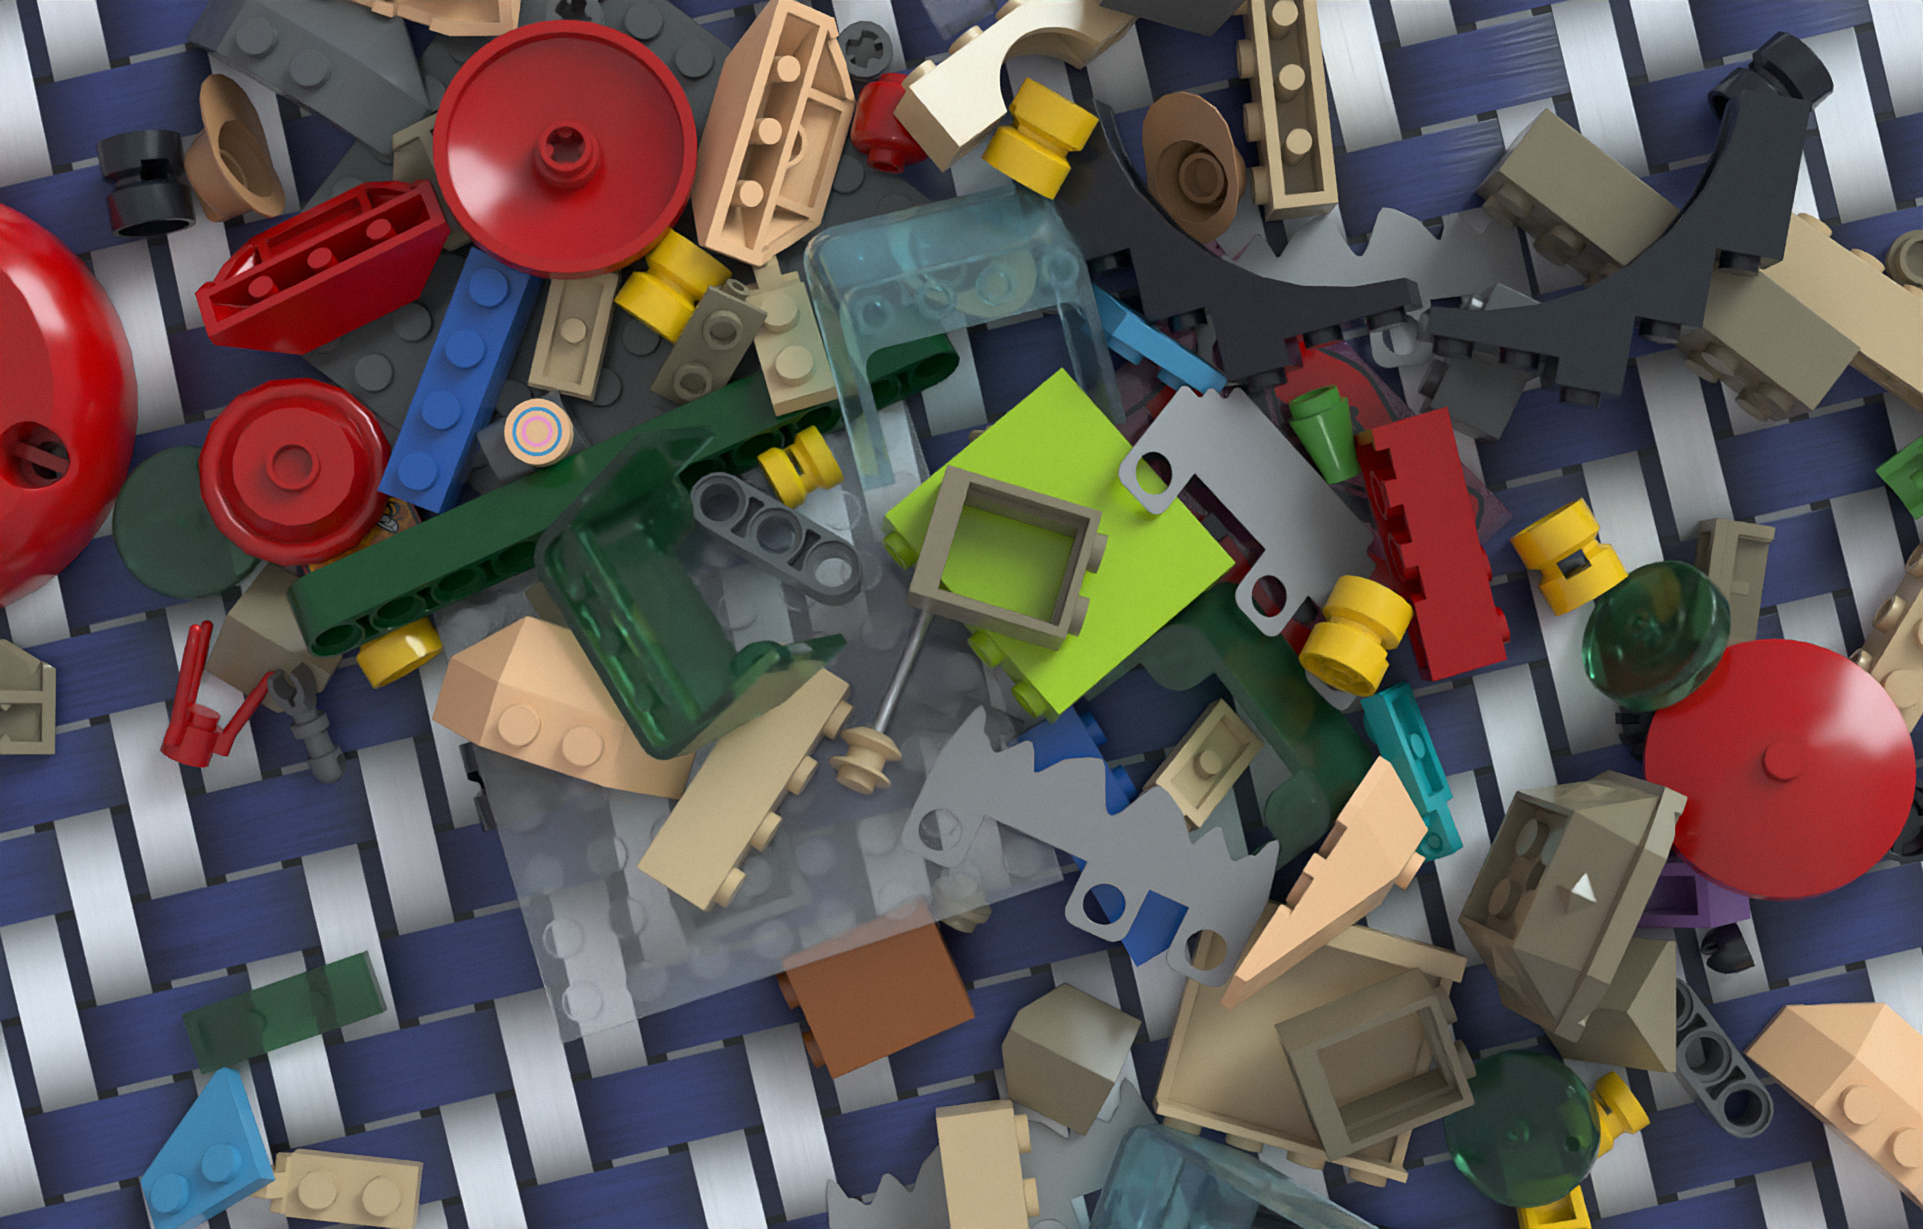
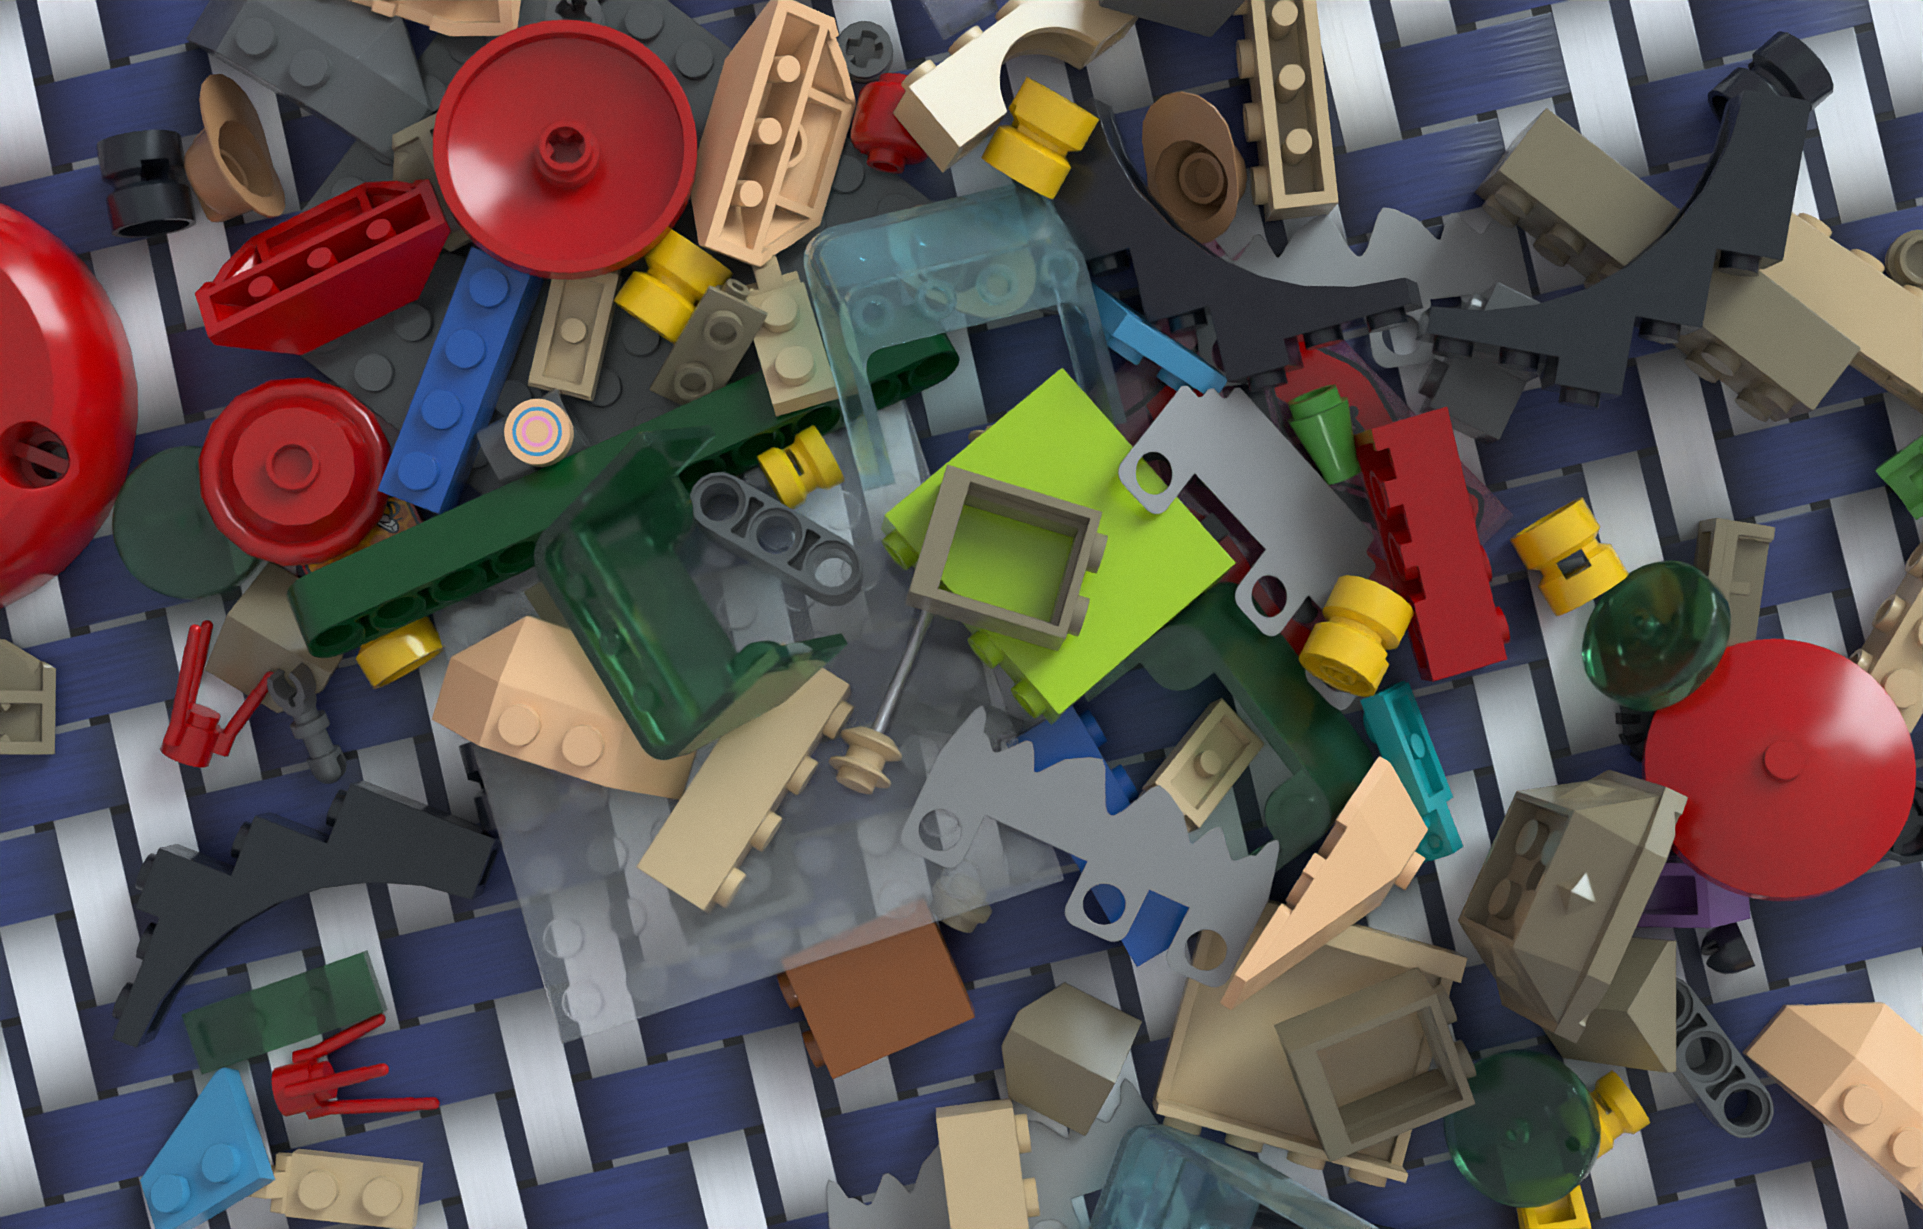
(205, 900): none -> black arch
(310, 1084): none -> red plant

